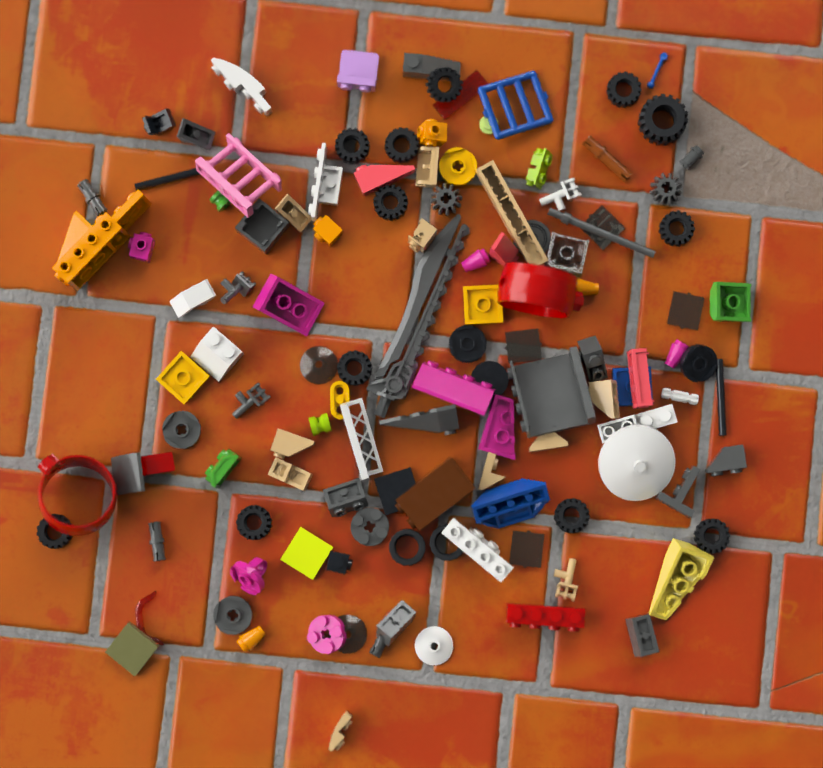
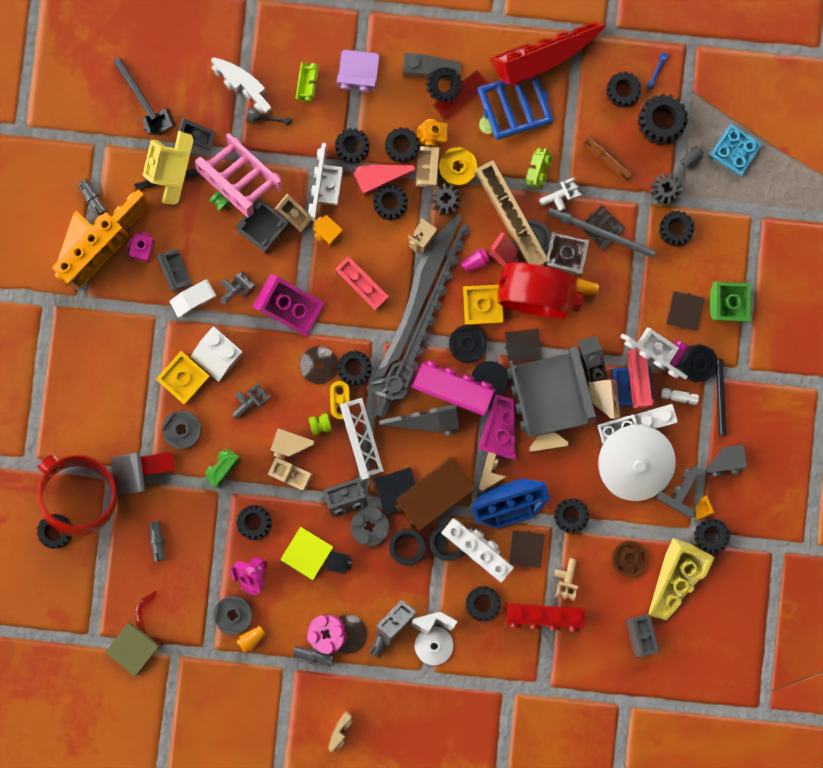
(136, 90): none -> bar
(168, 166): none -> light yellow plate
(174, 270): none -> dark grey hinge
(253, 116): none -> hinge
(306, 86): none -> lime hinge
(312, 656): none -> dark grey pin
(361, 283): none -> coral container
(426, 622): none -> white slope
(495, 603): none -> black tyre
(529, 61): none -> red wedge
(630, 558): none -> reddish brown wheel
(656, 347): none -> white bracket
(703, 508): none -> light orange tile
(735, 150): none -> medium azure tile

